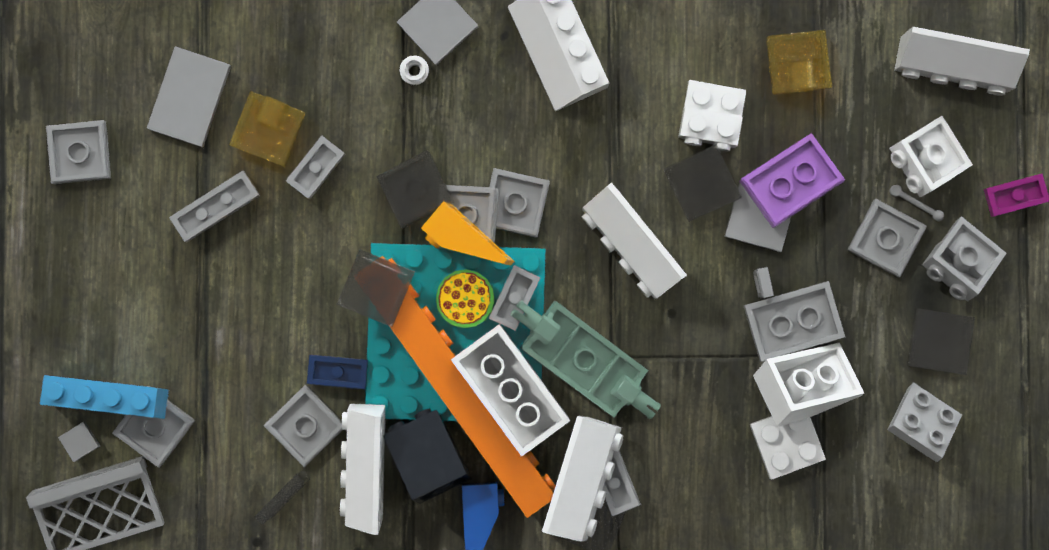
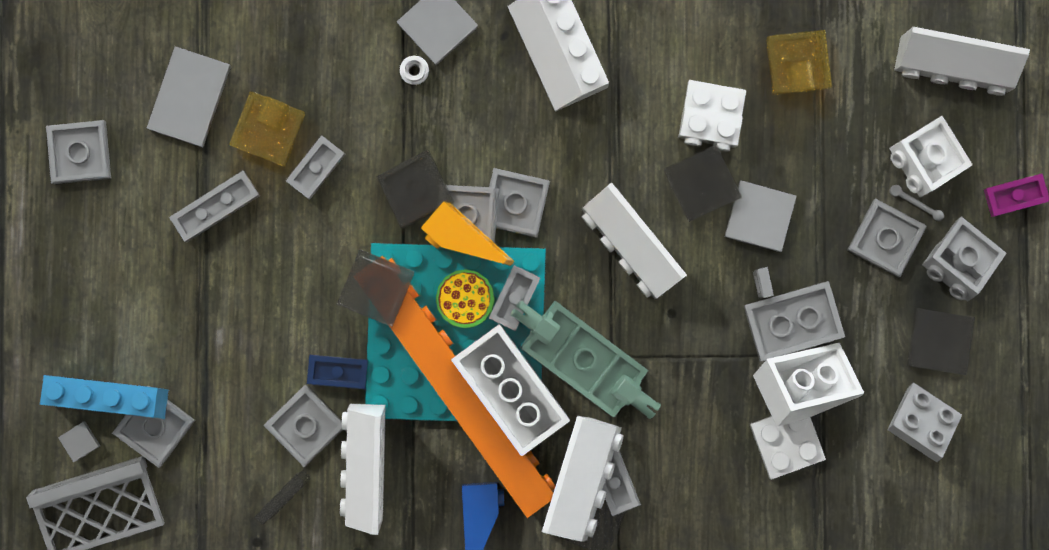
(426, 456): black slope -> none
(792, 180): medium lavender tile -> none

